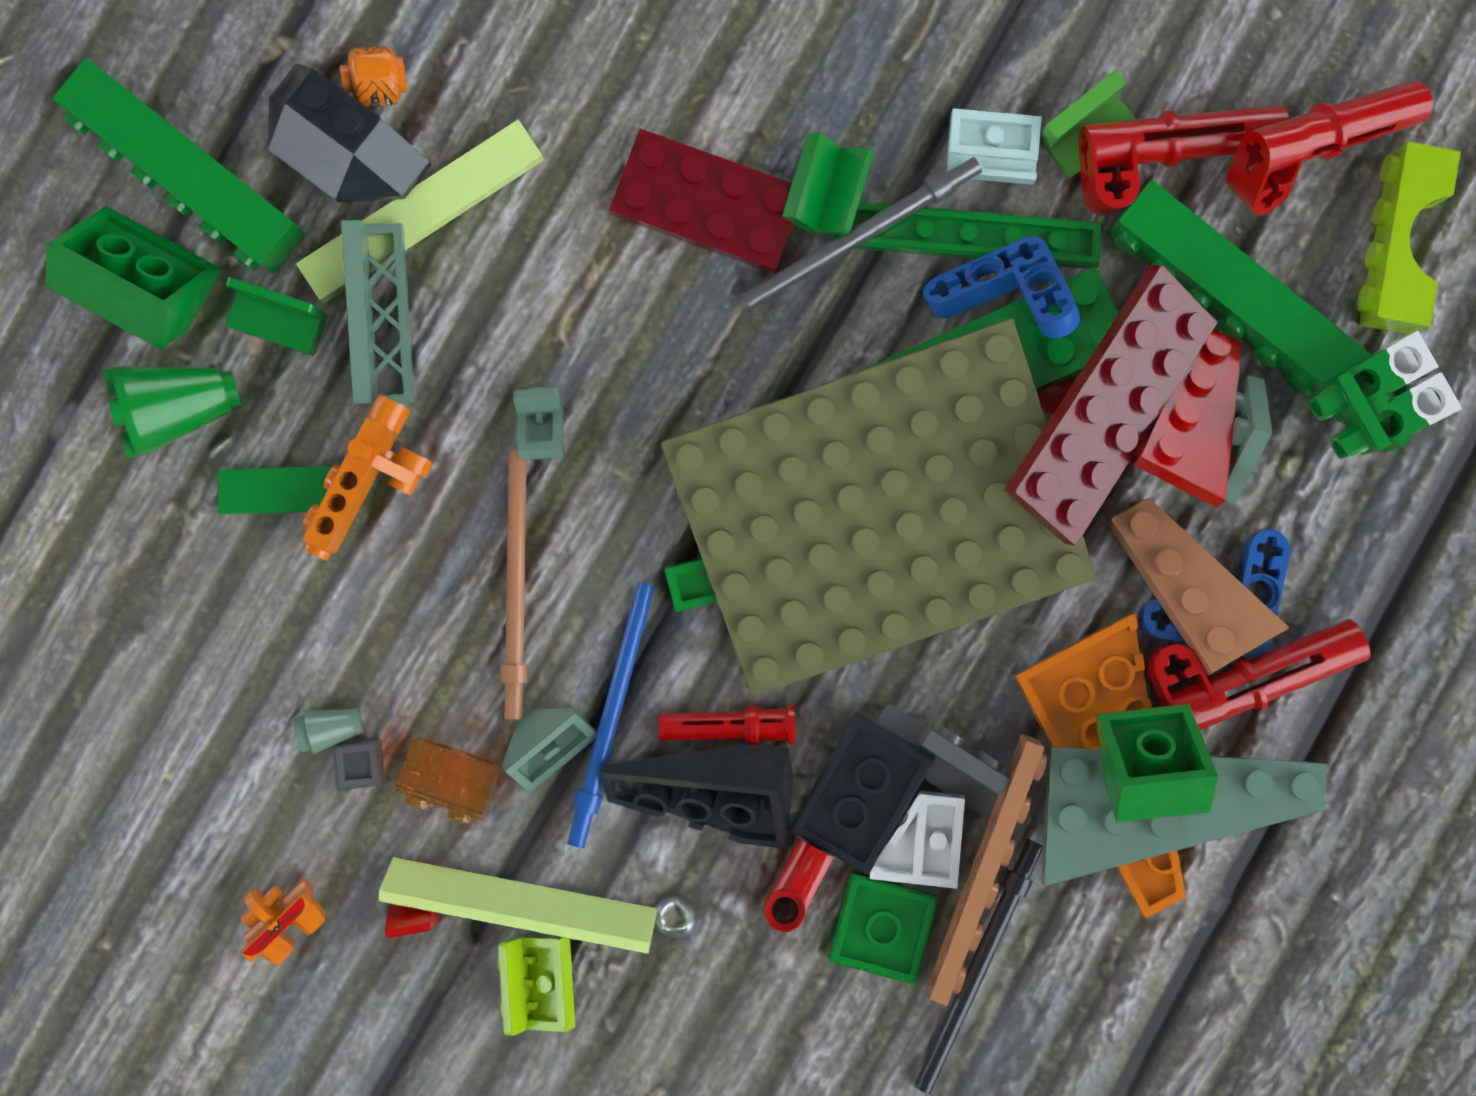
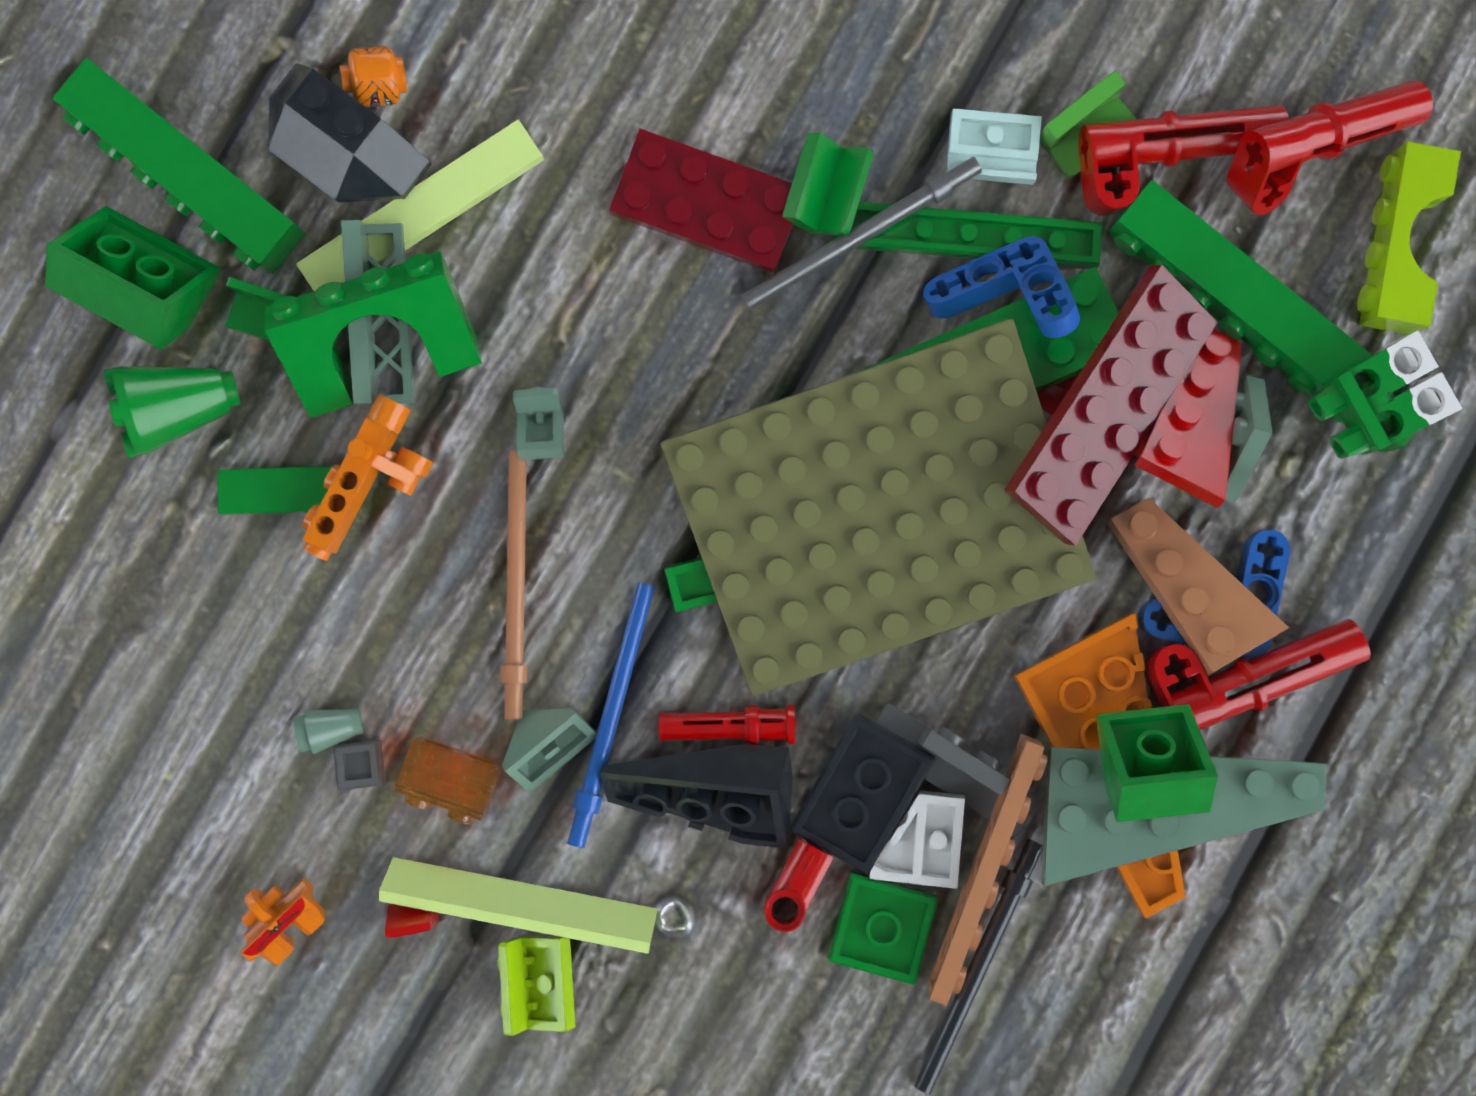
(414, 291): none -> green arch

